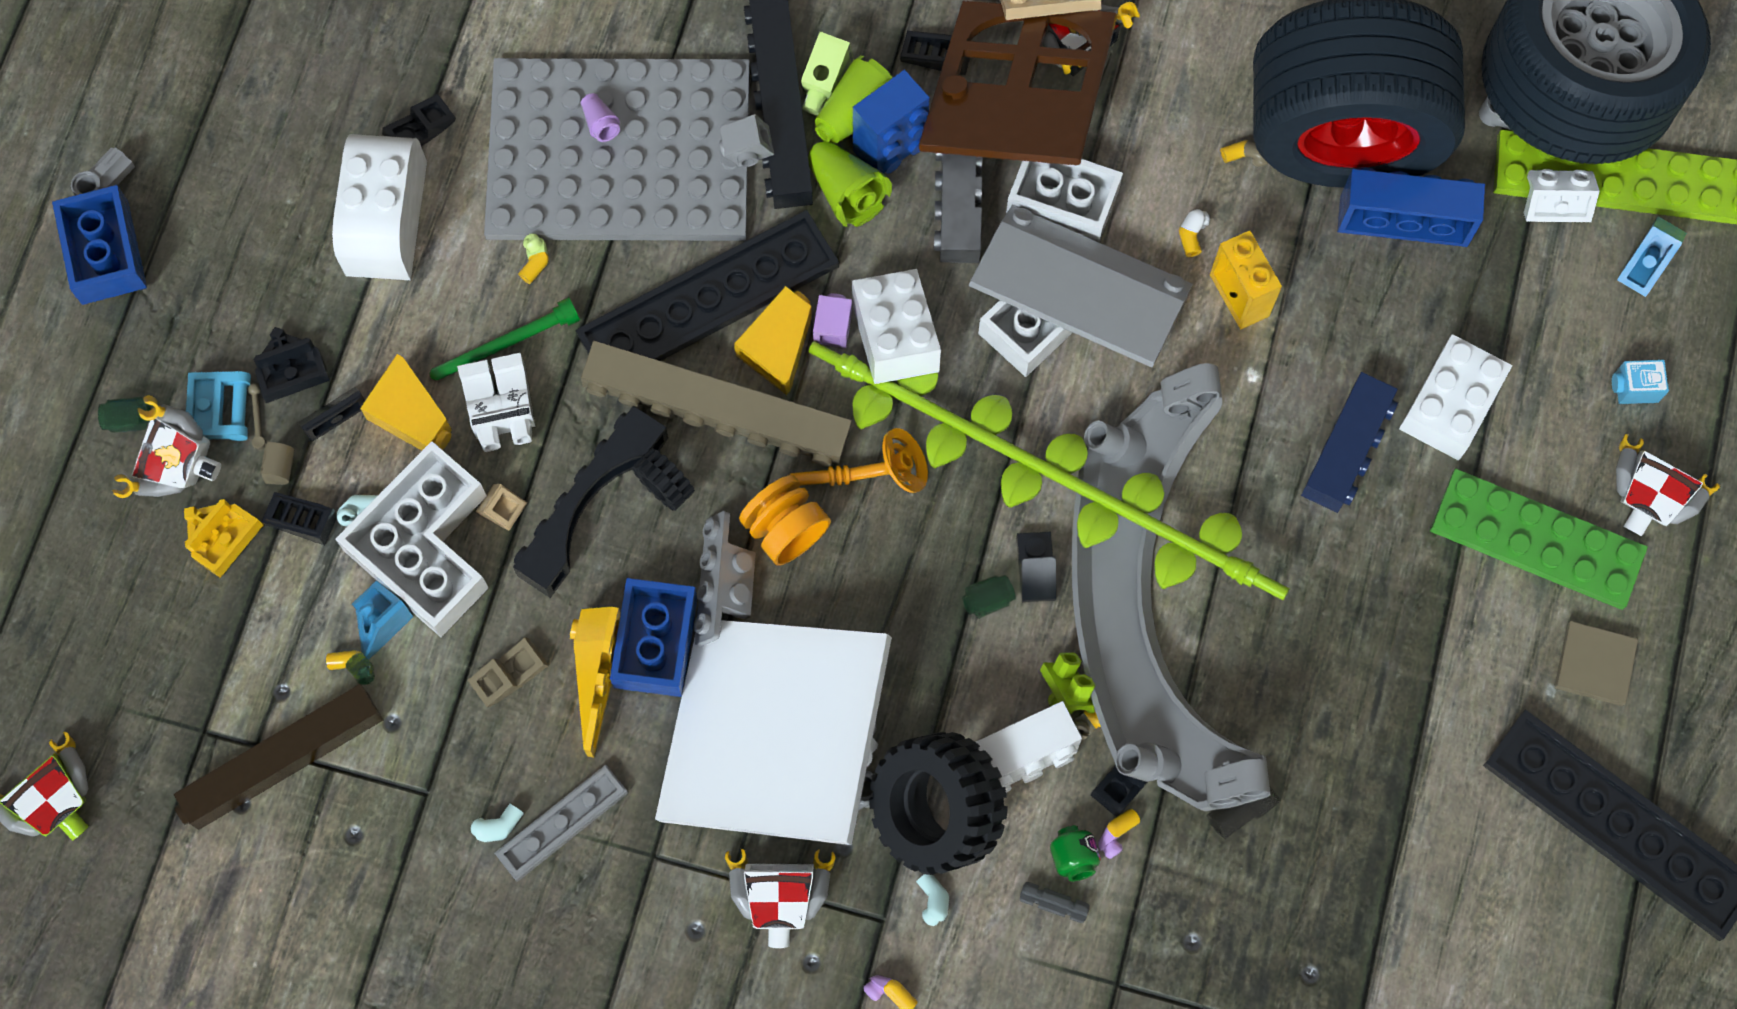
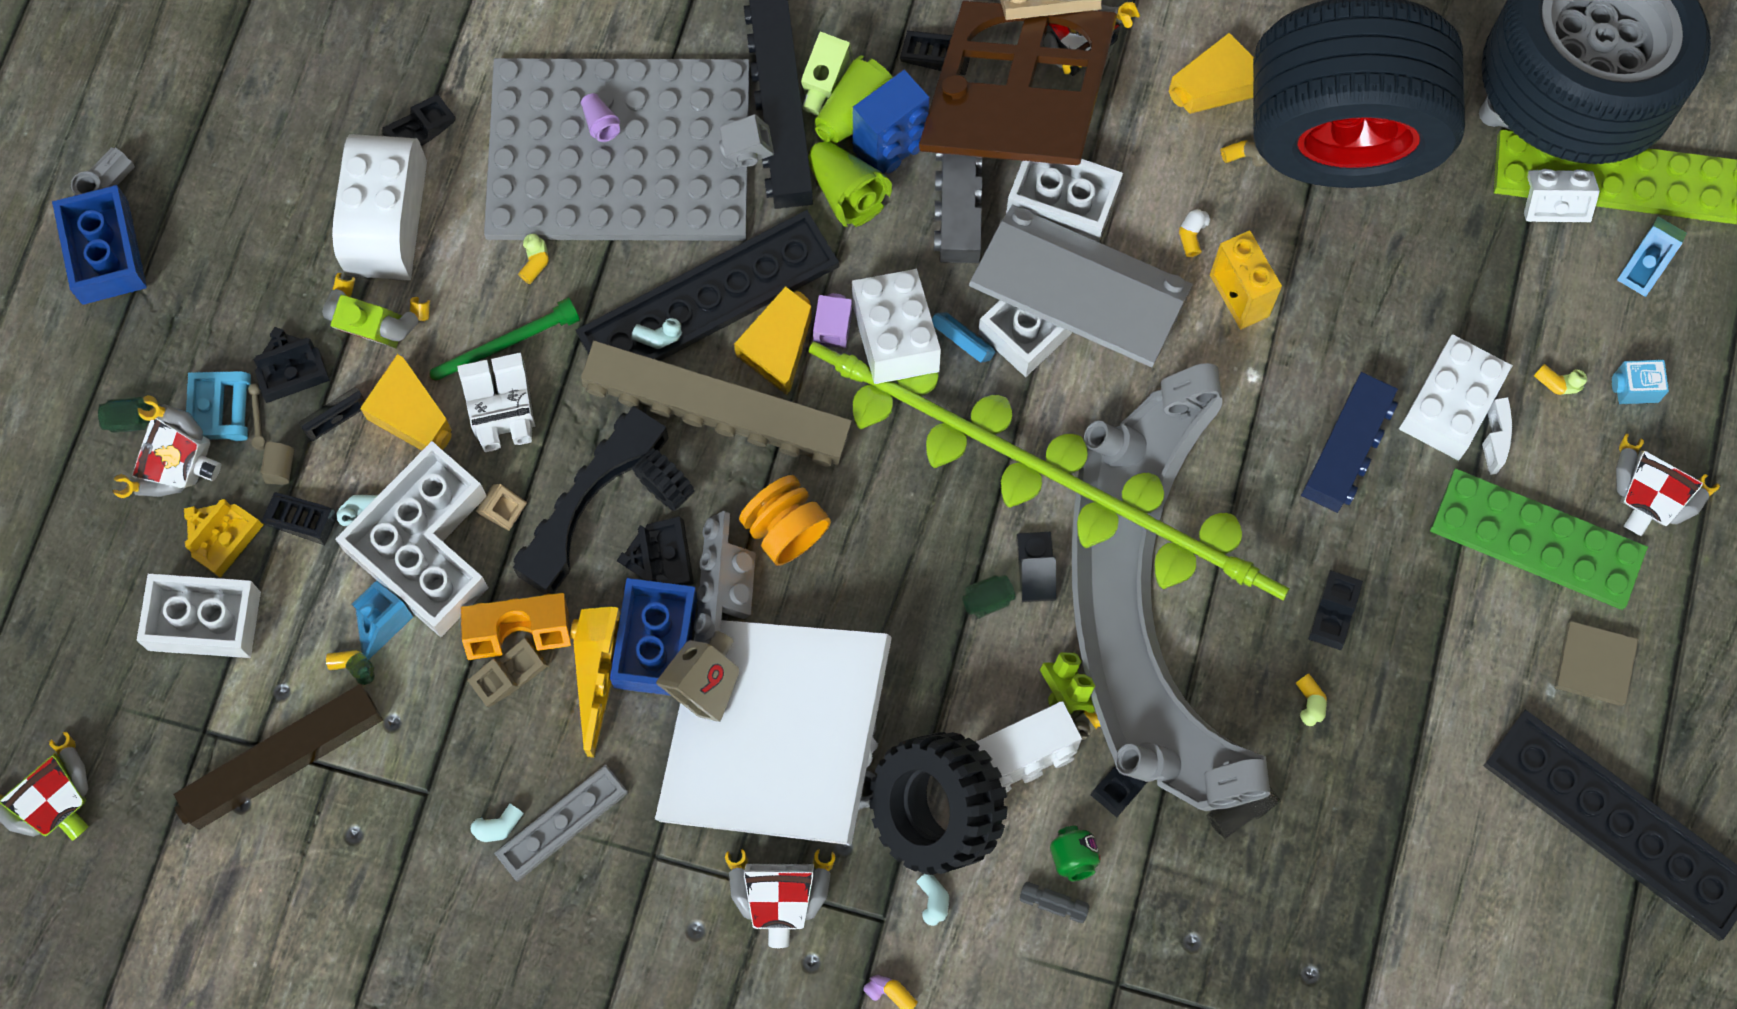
(199, 615): none -> white brick
(370, 320): none -> torso
(488, 624): none -> light orange arch
(658, 338): none -> light aqua arm
(660, 553): none -> black slope
(702, 676): none -> dark tan torso
(894, 465): light orange dish -> none
(963, 337): none -> dark azure tile
(1114, 829): arm -> none
(1215, 77): none -> yellow slope
(1316, 701): none -> arm
(1335, 610): none -> black slope
(1411, 207): blue brick -> none
(1498, 442): none -> white slope
(1561, 384): none -> arm

